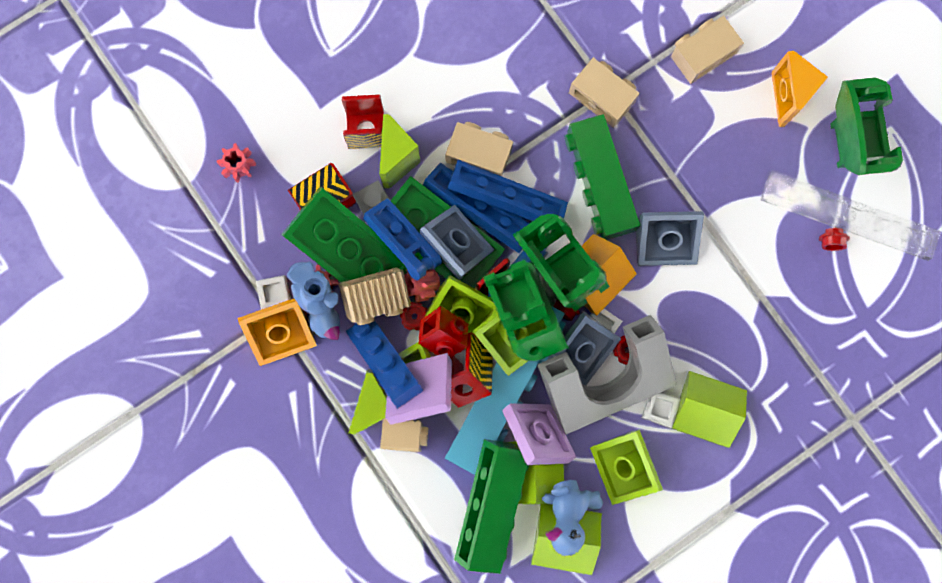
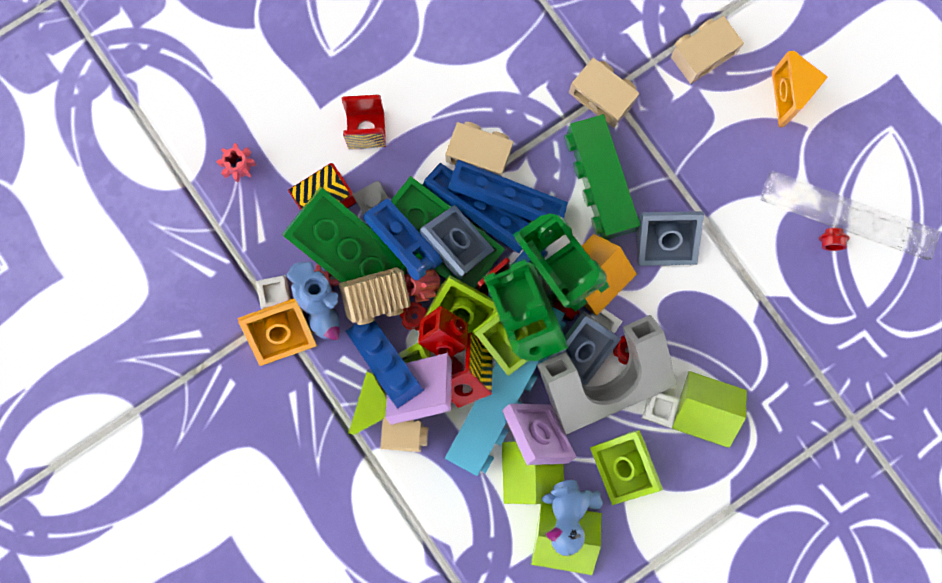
(398, 152): lime slope -> none
(491, 507): green brick -> none
(863, 135): green piece -> none

